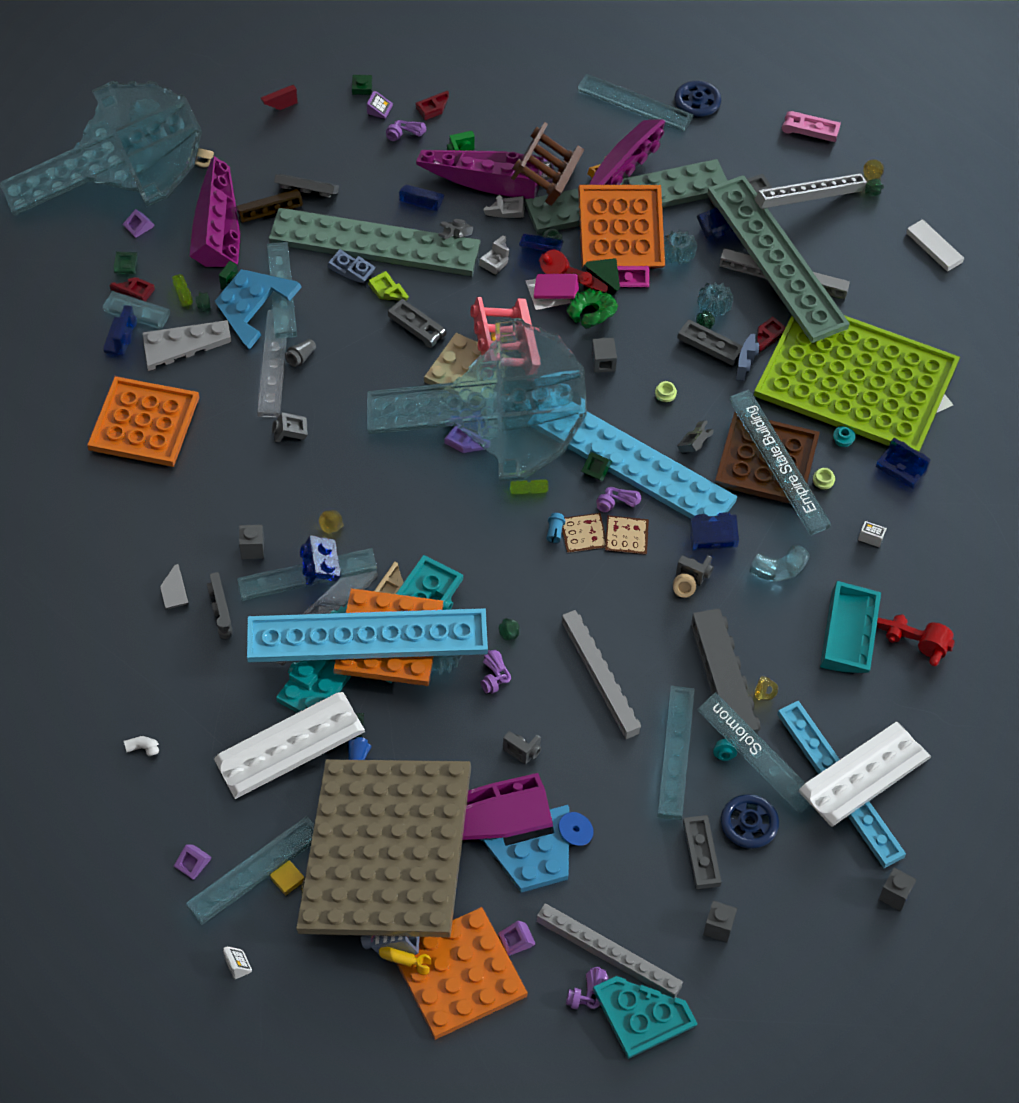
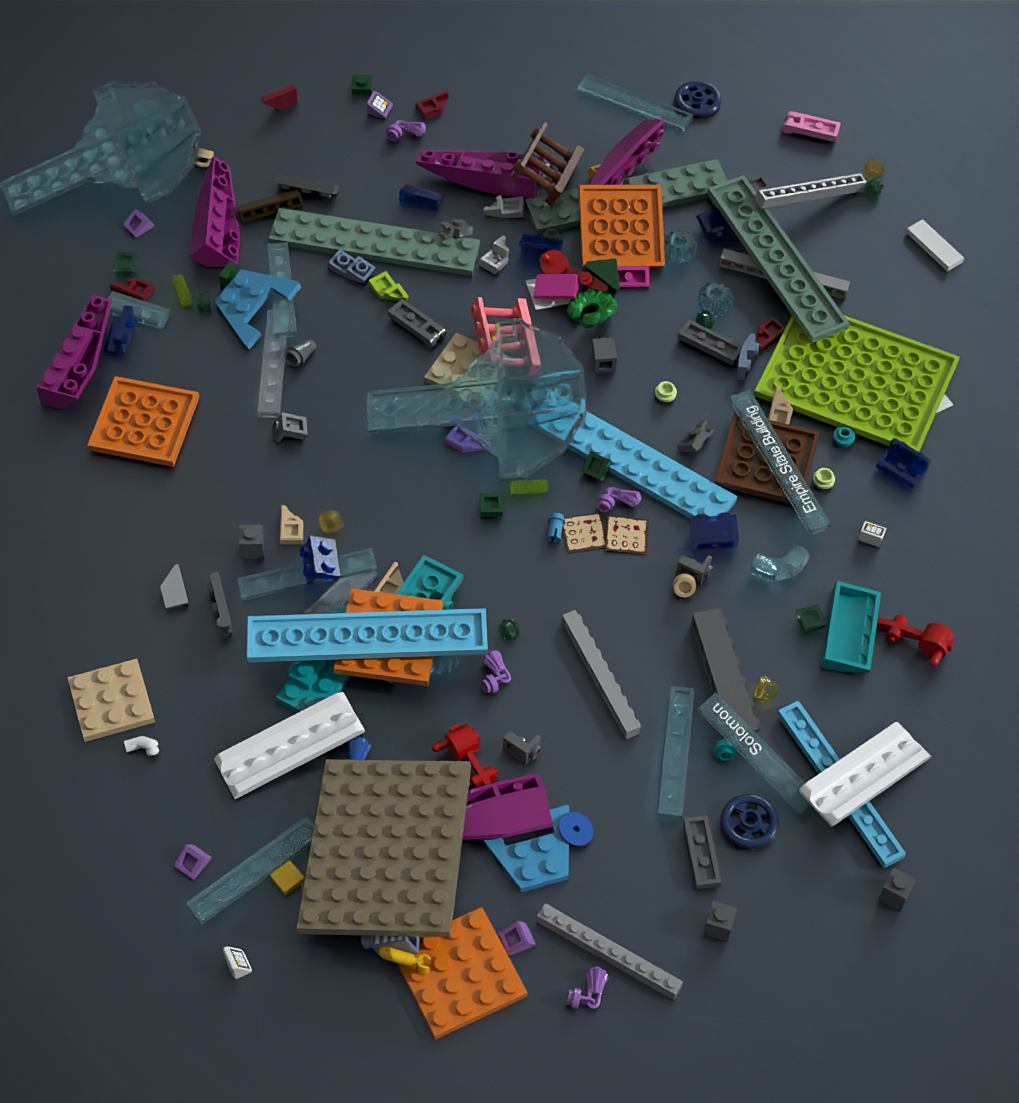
(76, 357): none -> magenta wedge
(111, 700): none -> tan plate
(172, 343): light grey wing -> none
(290, 527): none -> tan tile
(462, 141): green bracket -> none
(462, 744): none -> red piece
(491, 505): none -> dark green plate
(642, 1015): teal plate -> none
(780, 409): none -> tan tile
(810, 618): none -> clear green plate

